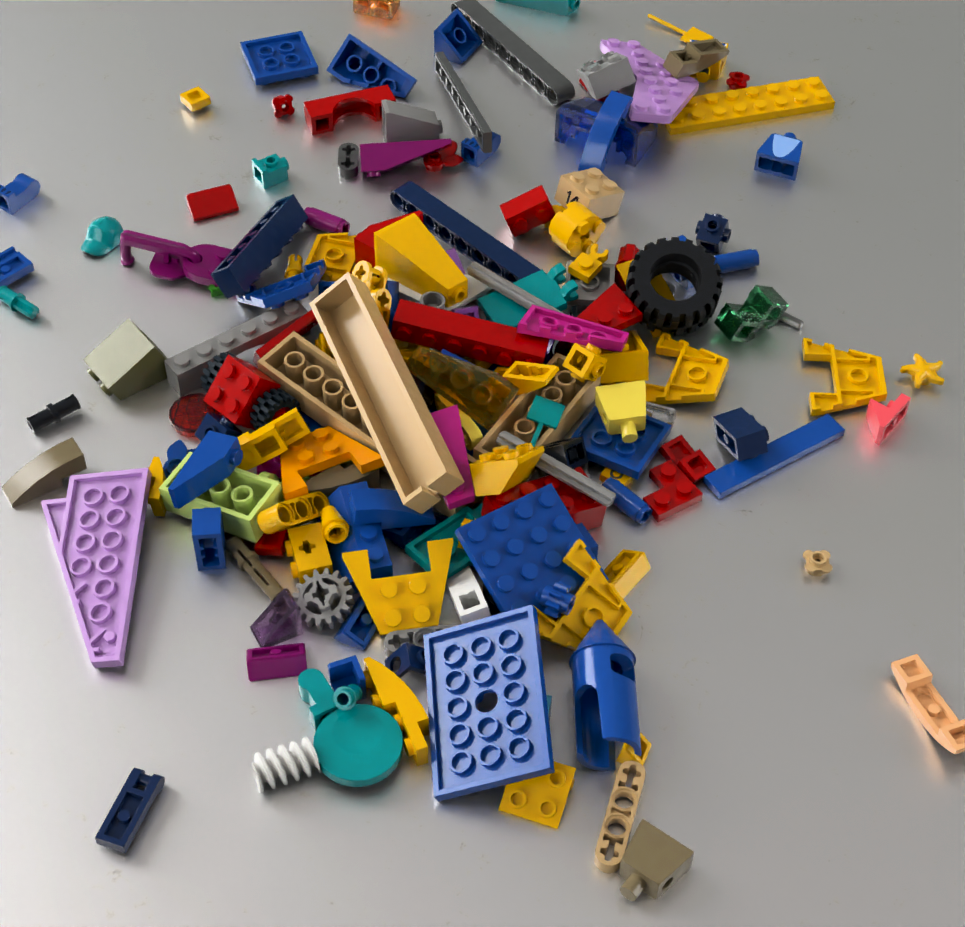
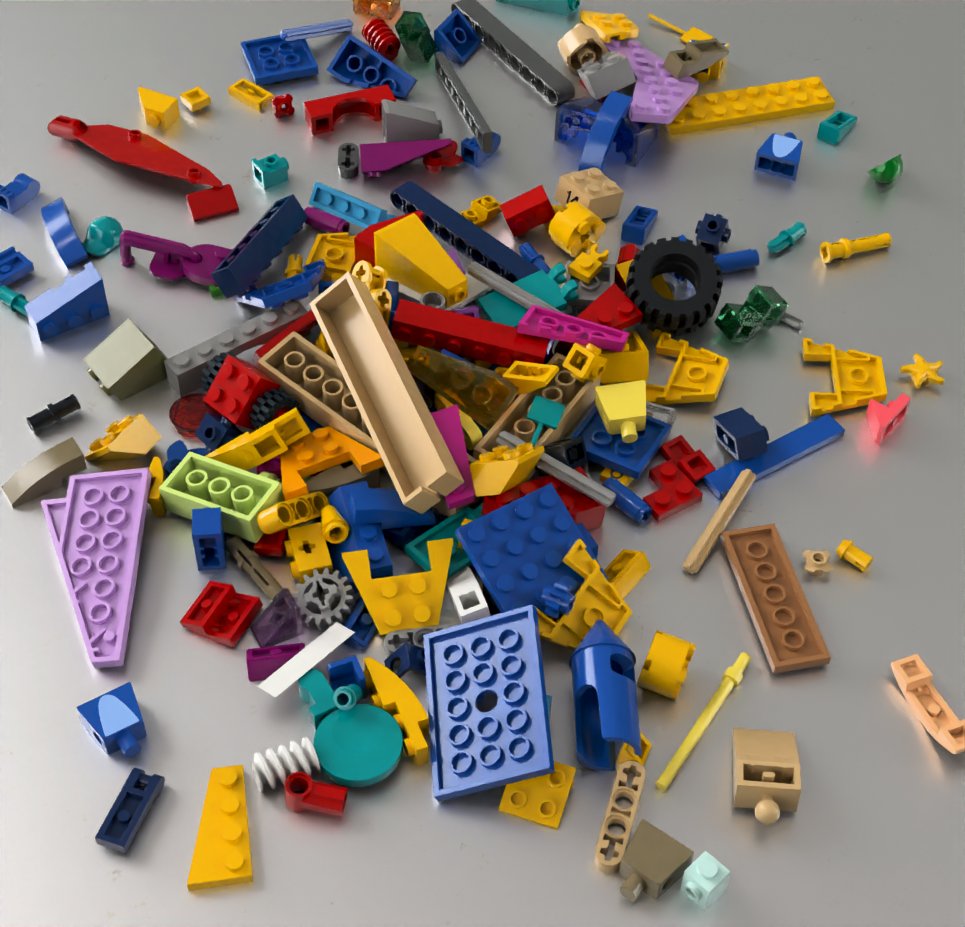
(63, 233): none -> blue slope
(70, 305): none -> blue wedge
(114, 721): none -> blue torso
(124, 440): none -> yellow slope
(133, 149): none -> red wing
(158, 109): none -> yellow slope
(206, 467): blue slope -> none
(221, 613): none -> red slope
(223, 838): none -> yellow wing
(250, 95): none -> yellow tile
(305, 659): none -> white sticker
(316, 30): none -> axle
(316, 795): none -> red piece
(347, 206): none -> dark azure piece
(381, 38): none -> red piece
(415, 37): none -> clear green brick
(482, 210): none -> yellow slope
(530, 254): none -> blue axle
(581, 46): none -> tan brick
(610, 25): none -> yellow wing
(638, 225): none -> blue slope
(666, 664): none -> yellow brick
(705, 880): none -> light aqua brick
(719, 521): none -> tan axle
(730, 680): none -> light yellow bar
(737, 80): red plate -> none
(766, 772): none -> tan slope
(775, 599): none -> medium nougat plate
(787, 238): none -> teal axle
(836, 127): none -> teal slope
(845, 248): none -> yellow pin
(854, 555): none -> yellow pin
(888, 171): none -> green piece

